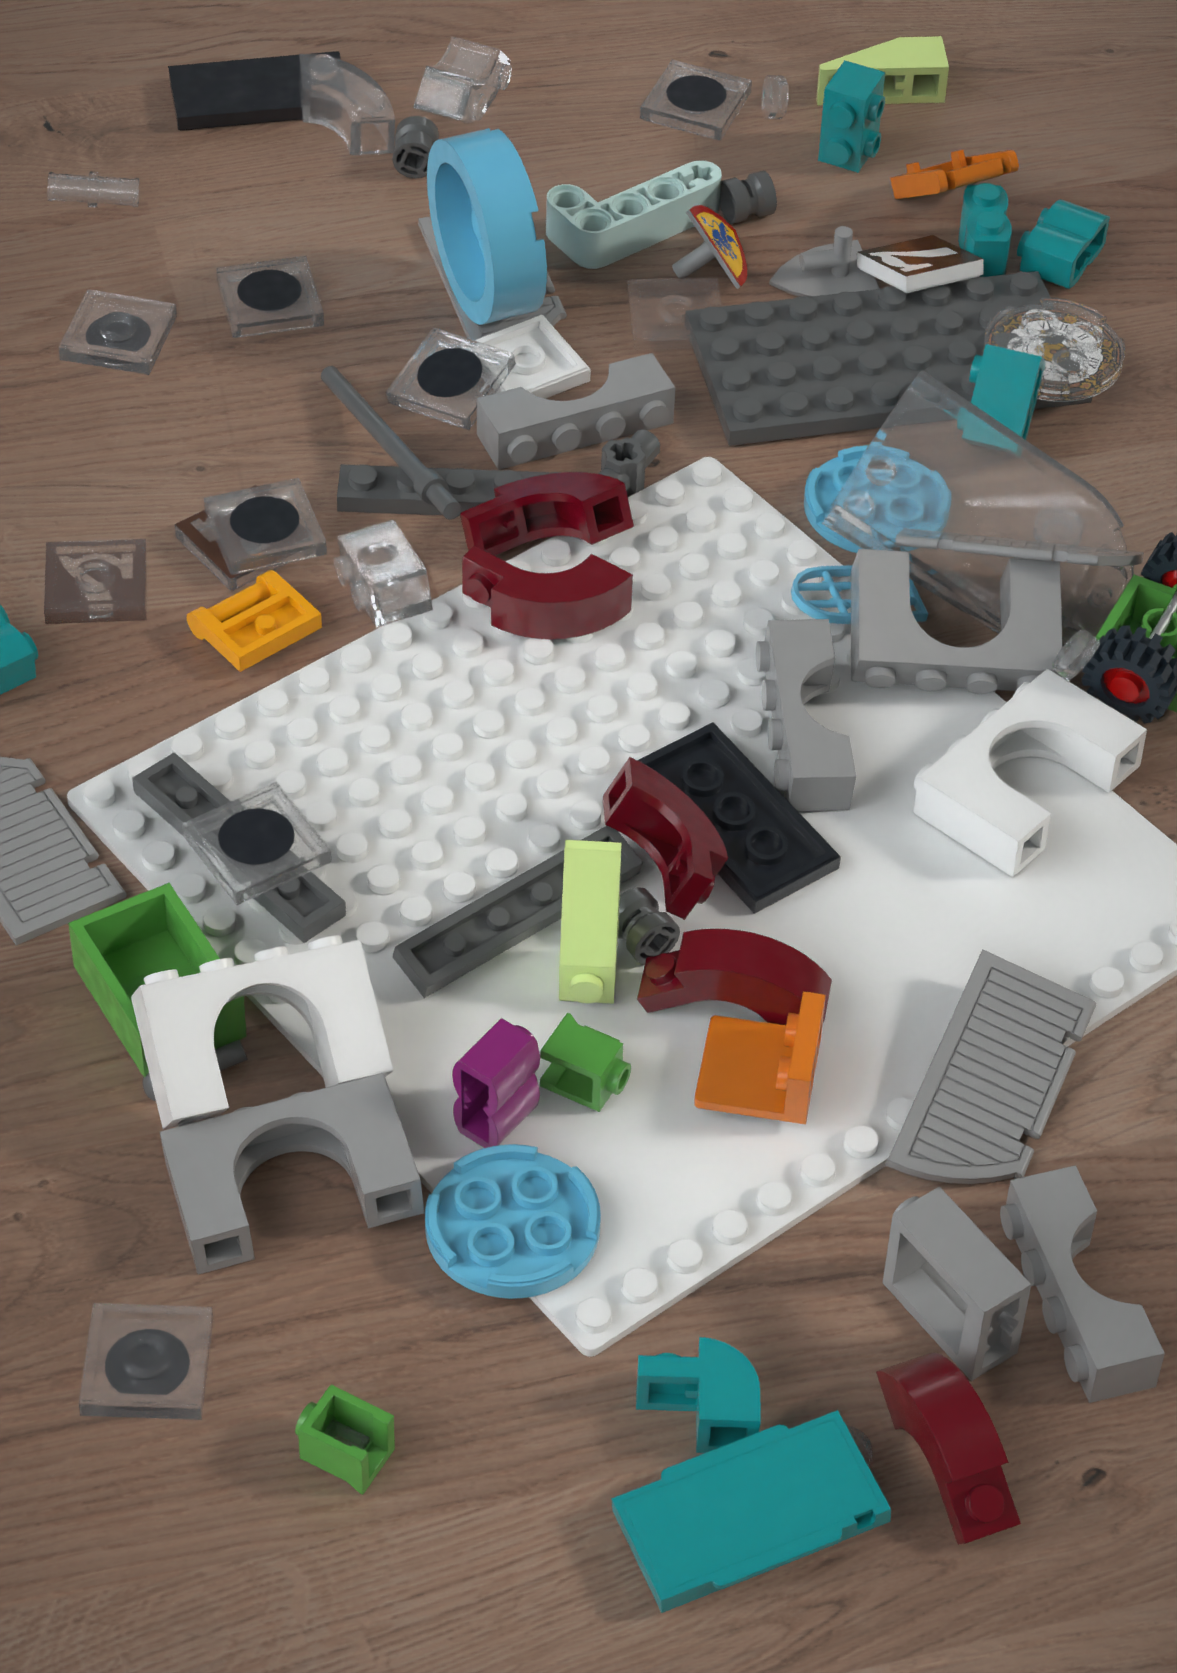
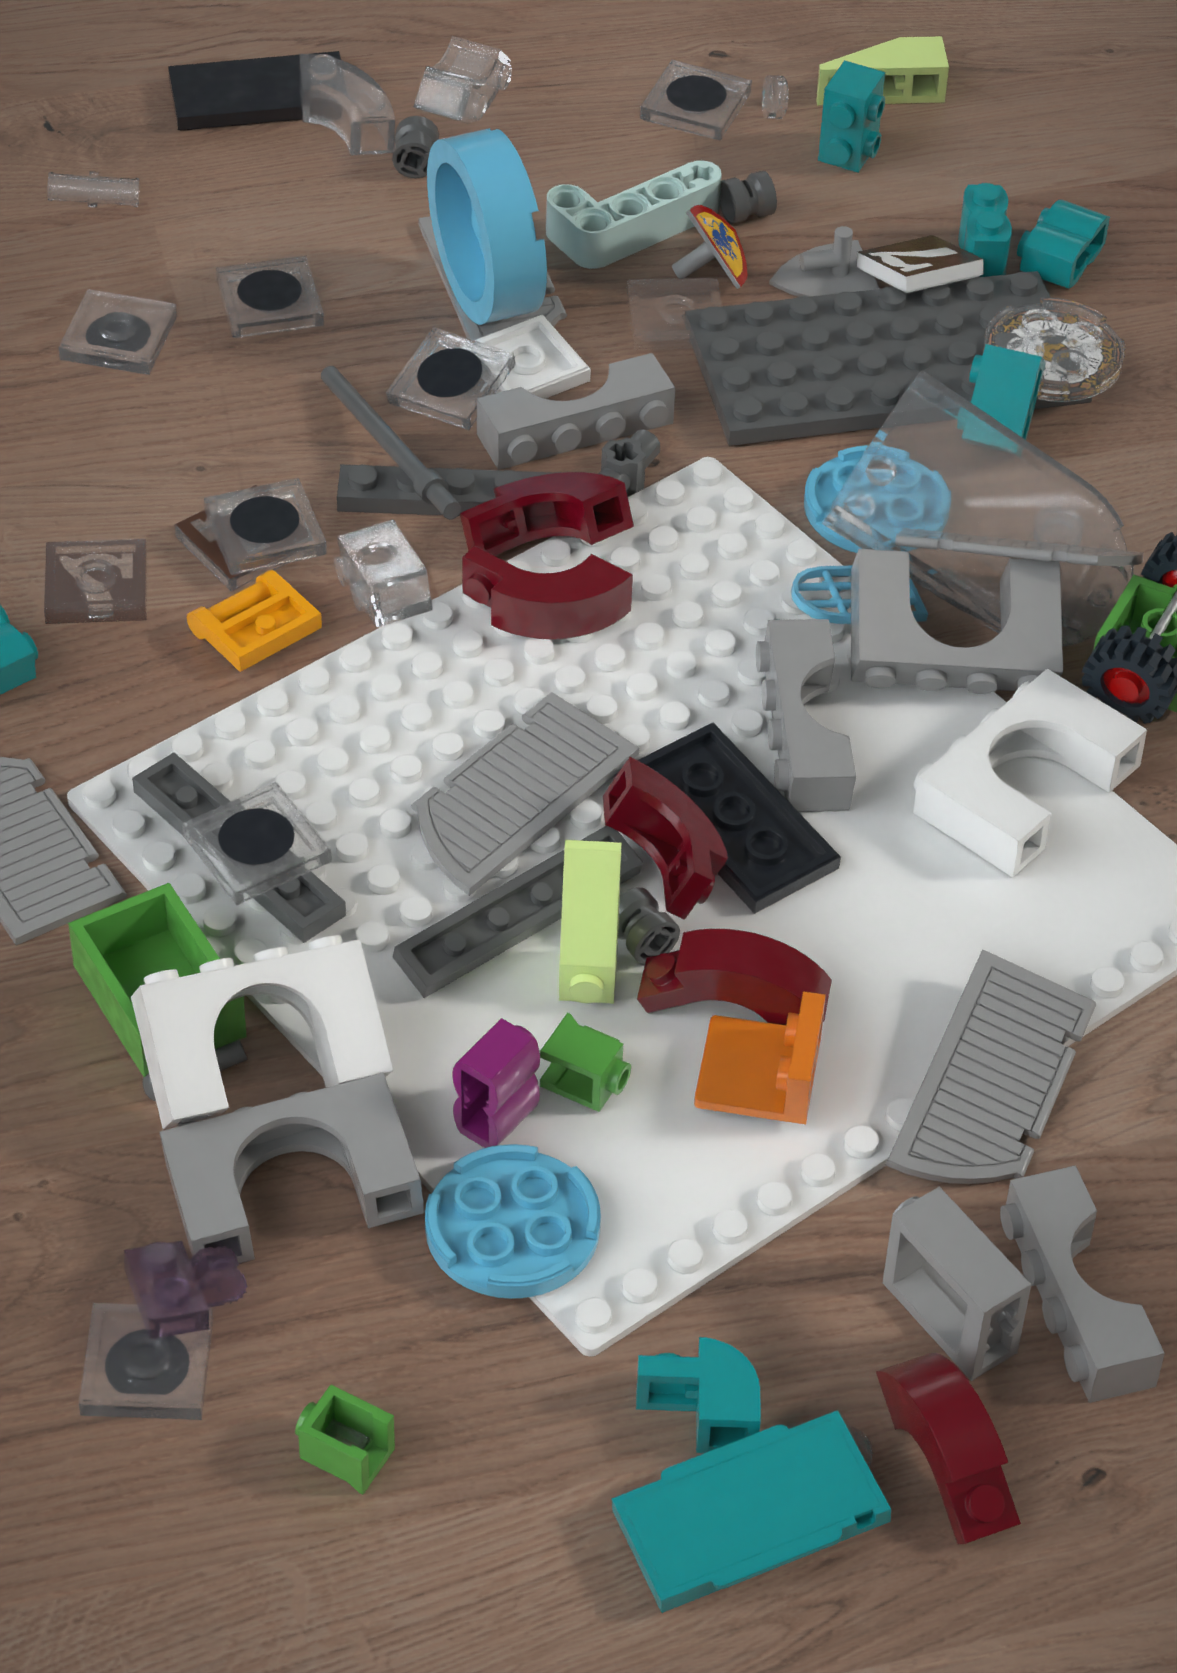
(178, 1291): none -> clear purple hinge
(517, 790): none -> light grey piece
(954, 173): orange container -> none
(1075, 654): clear tile -> none

